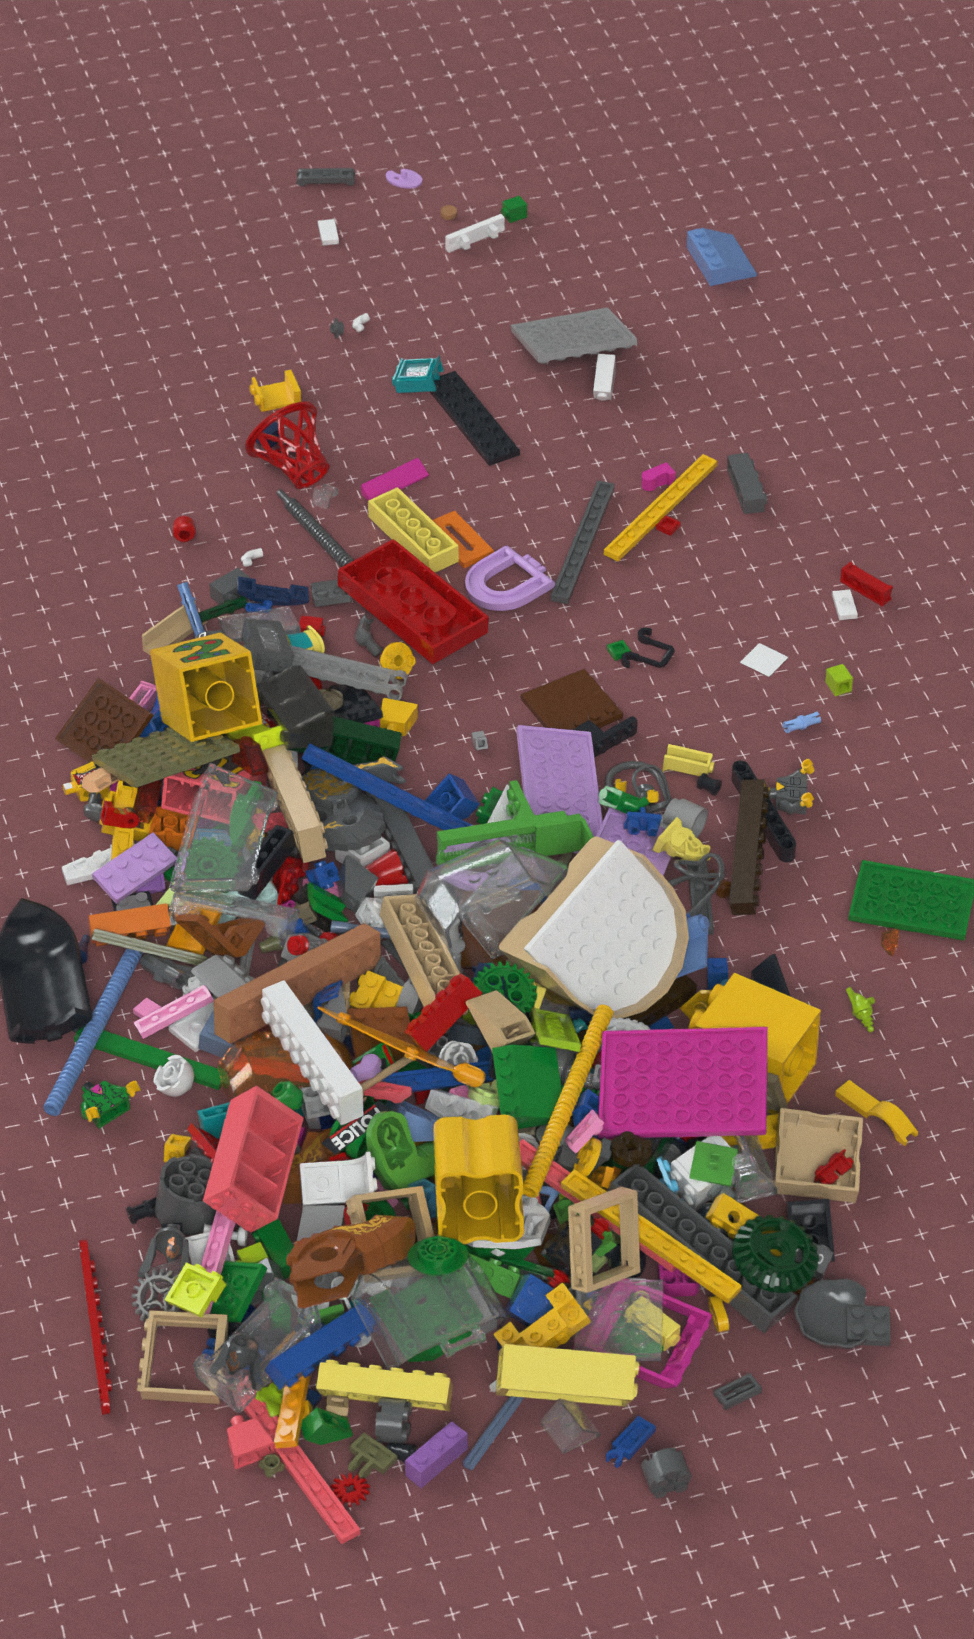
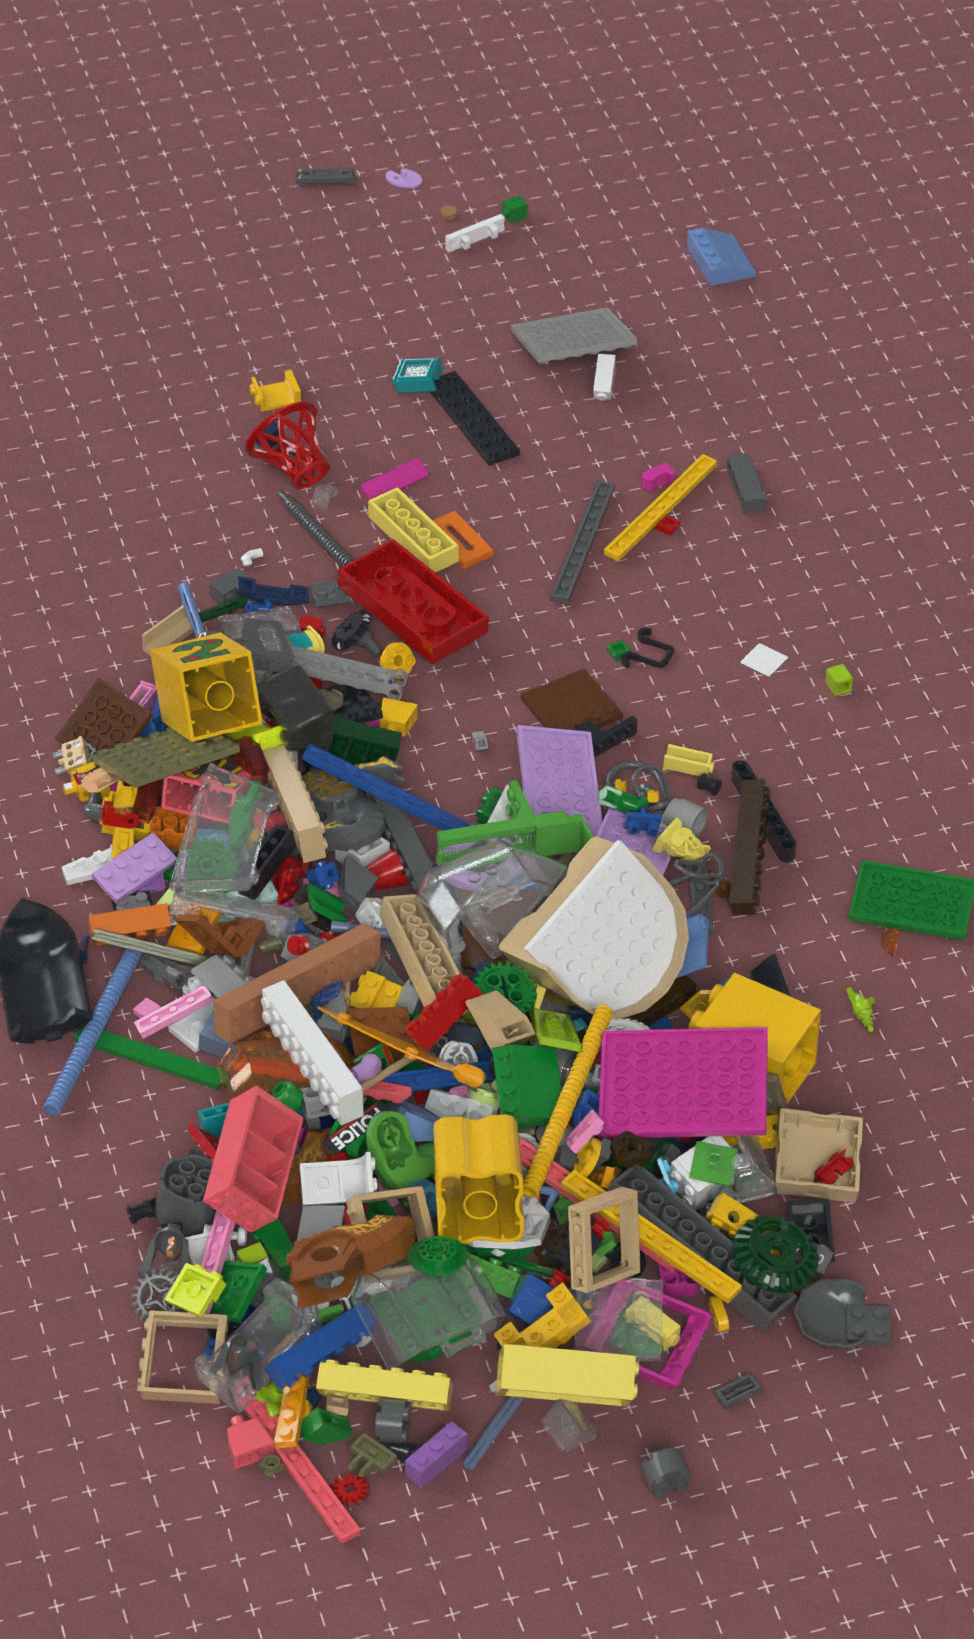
(74, 754): none -> tan piece
(97, 1332): red plate -> none
(106, 1101): green torso -> none
(174, 1077): white cylinder -> none
(176, 1146): yellow bracket -> none
(184, 529): red head -> none
(328, 232): white tile -> none
(337, 328): dark grey plate -> none
(350, 630): none -> black gear
(357, 323): white arm -> none
(393, 890): white plate -> none
(454, 797): blue slope -> none
(510, 599): lavender piece -> none
(631, 1440): blue plate -> none
(716, 971): blue brick -> none
(792, 792): dark grey torso -> none
(801, 722): light blue pin -> none
(844, 604): white plate -> none
(866, 584): red container -> none
(868, 1106): yellow piece -> none

